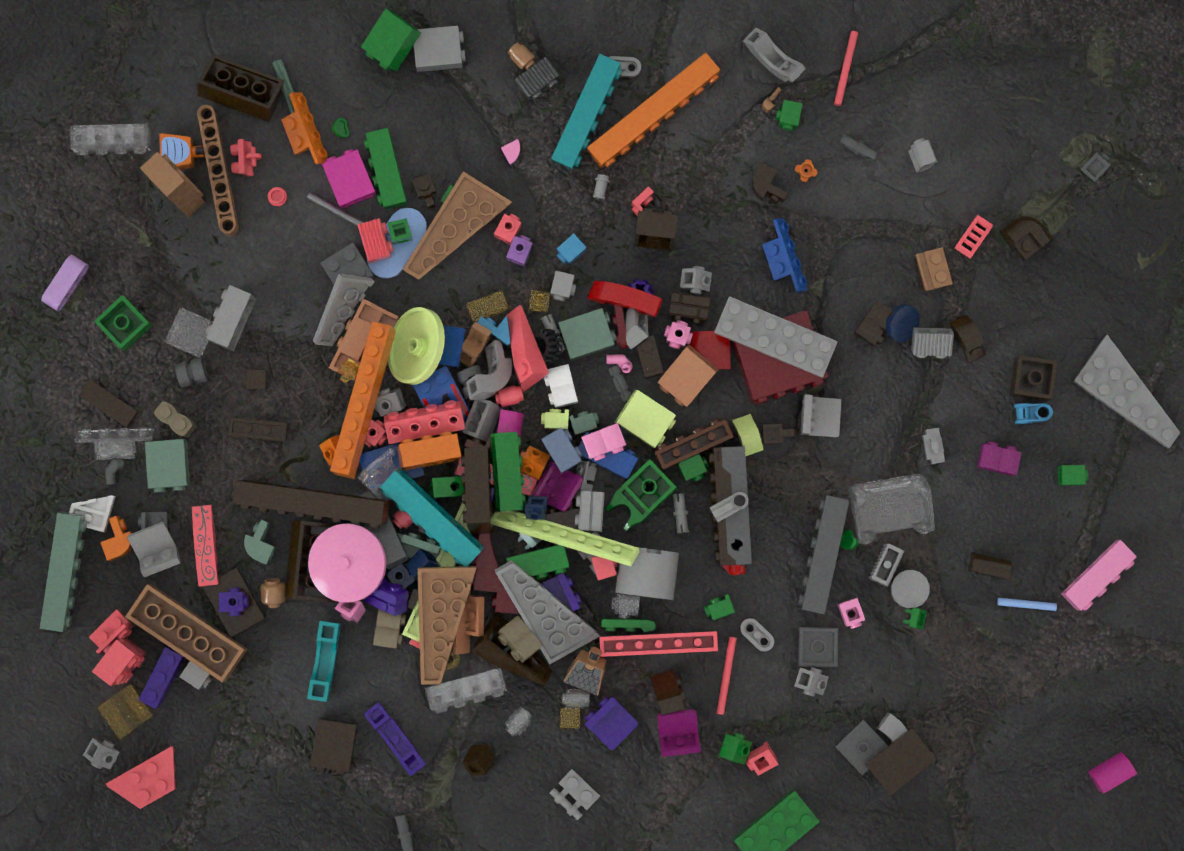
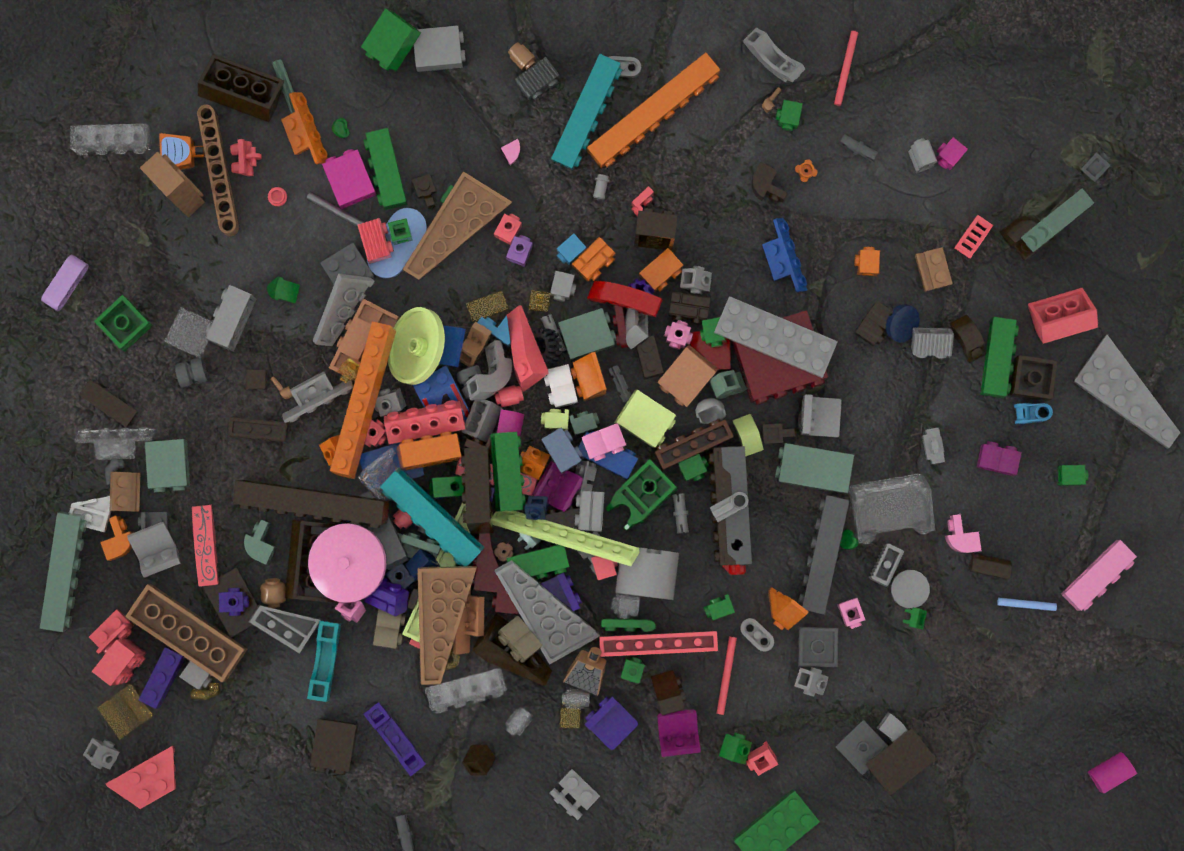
(124, 491): none -> medium nougat plate
(178, 423): dark tan brick -> none
(206, 694): none -> clear yellow arm
(283, 290): none -> green tile
(285, 393): none -> medium nougat hand
(285, 627): none -> light grey wedge
(314, 393): none -> light grey bracket
(500, 547): none -> nougat plate
(589, 377): none -> orange slope
(594, 259): none -> orange brick
(621, 360): bright pink arm -> none
(632, 670): none -> green bracket
(661, 270): none -> orange brick
(708, 334): none -> green brick
(710, 410): none -> light grey hair
(727, 384): none -> sand green brick
(784, 610): none -> orange wedge
(814, 468): none -> sand green brick
(867, 261): none -> orange brick
(950, 153): none -> dark pink brick
(962, 542): none -> bright pink brick
(998, 357): none -> green brick
(1057, 220): none -> sand green brick
(1063, 315): none -> coral slope

